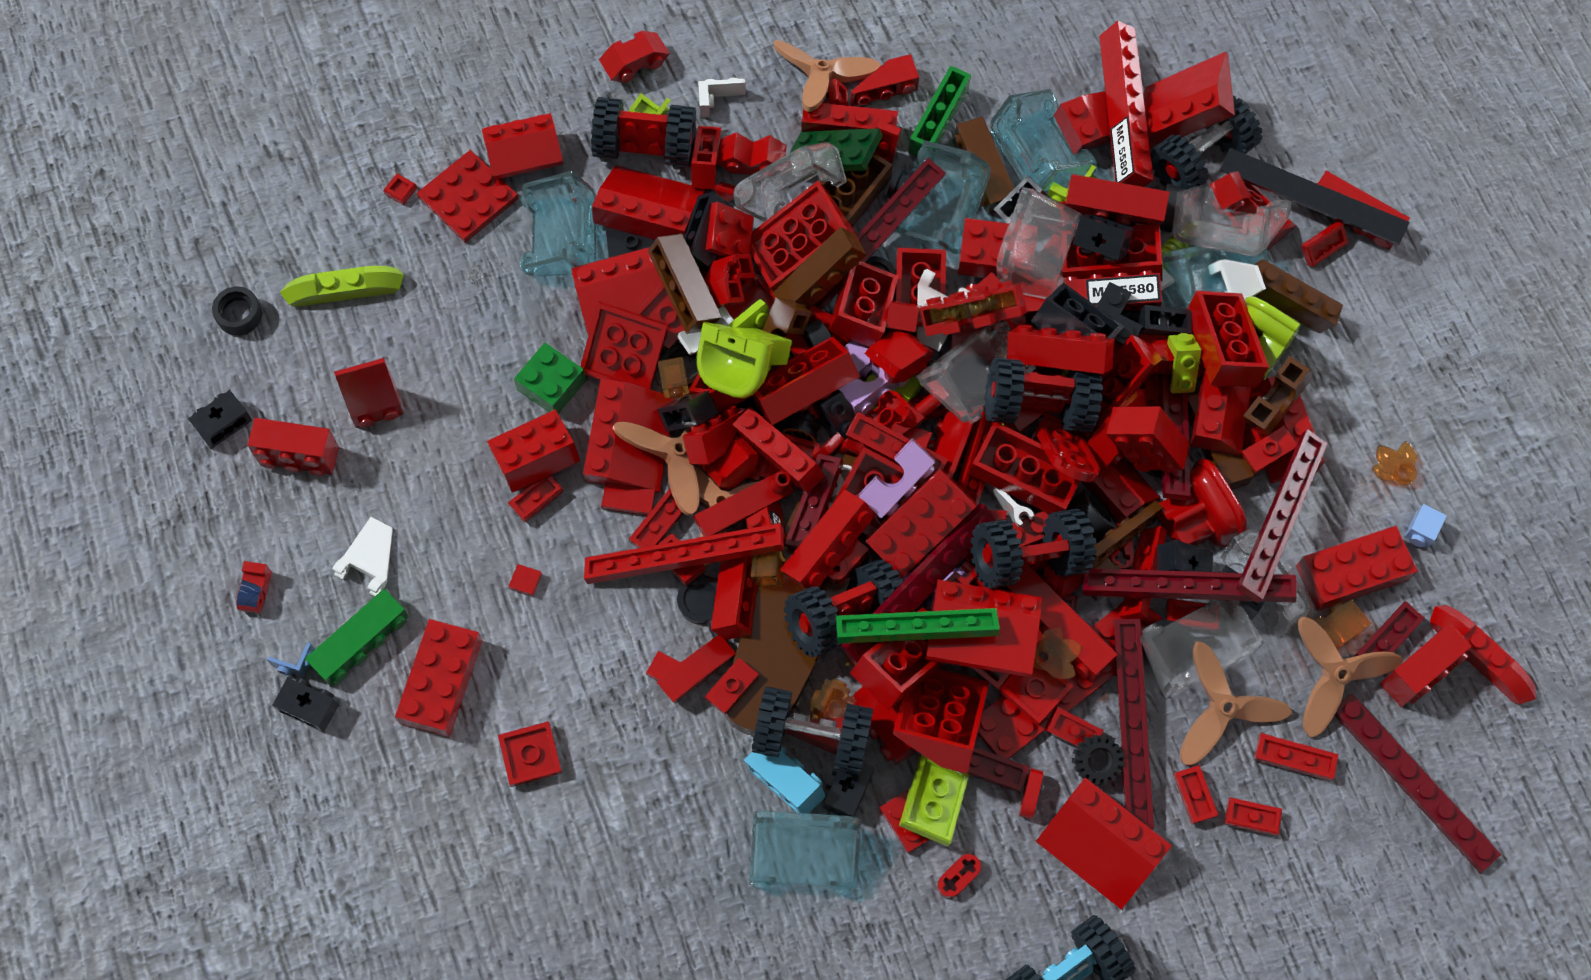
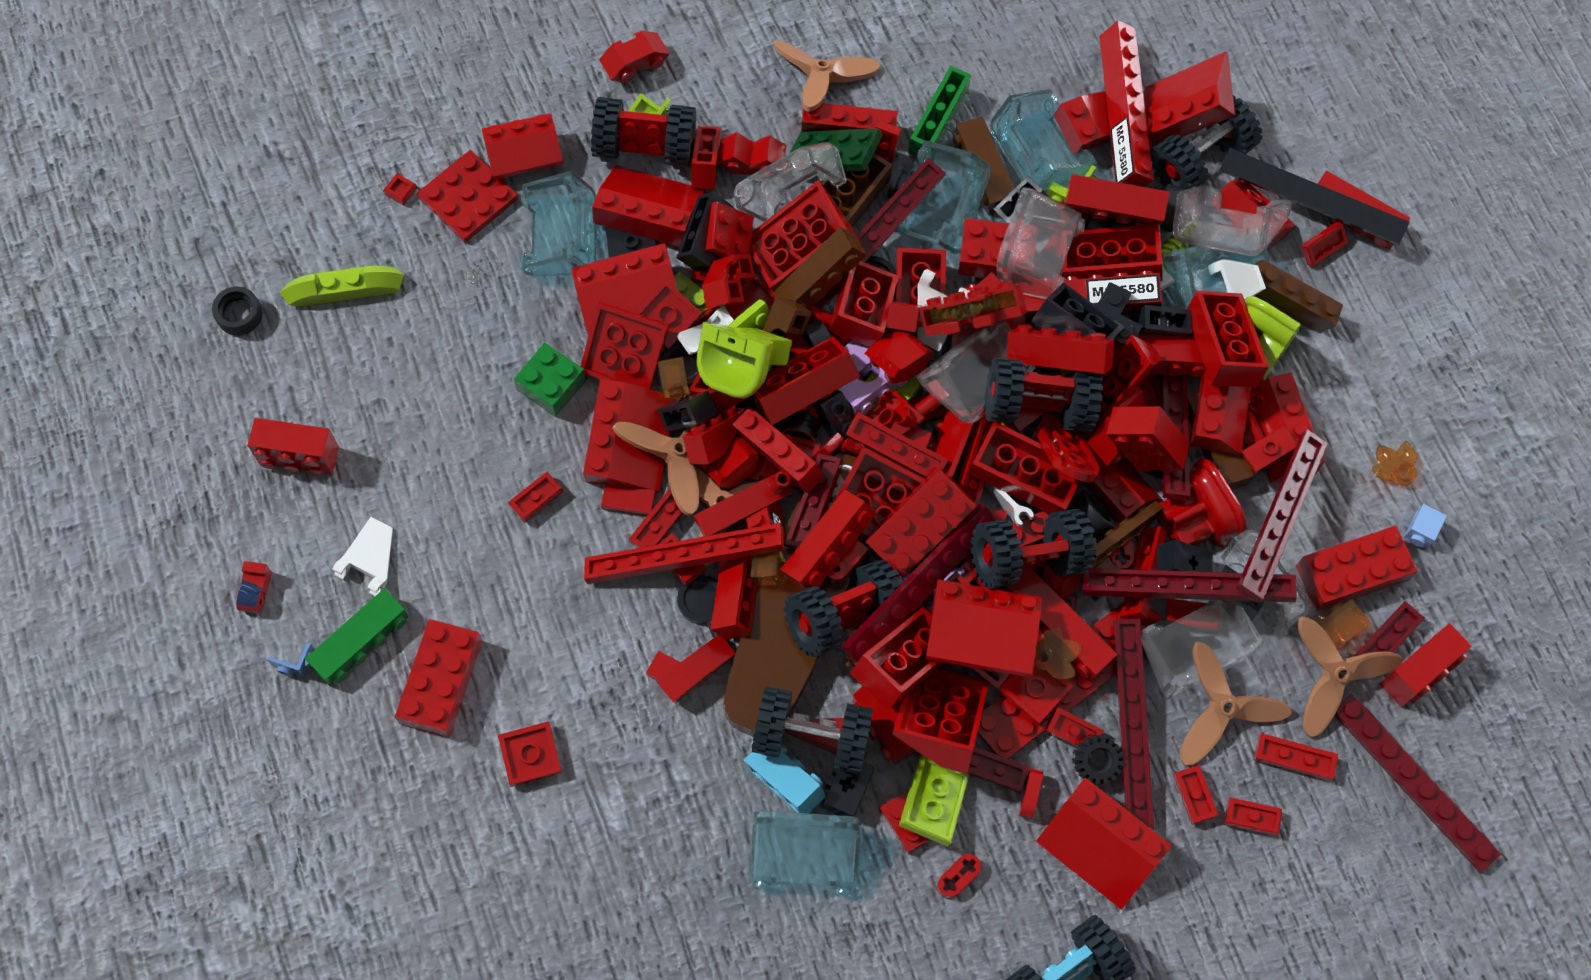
(217, 430): black brick -> none
(317, 714): black brick -> none
(369, 393): red slope -> none
(525, 580): red tile -> none
(533, 451): red brick -> none
(683, 282): brick -> none
(718, 88): white bracket -> none
(725, 191): red slope -> none
(731, 686): red plate -> none
(831, 691): clear orange bracket -> none
(837, 93): red tile -> none
(883, 496): lavender arch -> none
(890, 79): red slope -> none
(917, 625): green plate -> none
(1116, 236): black brick -> none
(1186, 362): lime bracket -> none
(1230, 191): red brick -> none
(1287, 387): reddish brown arch -> none
(1487, 656): red brick -> none

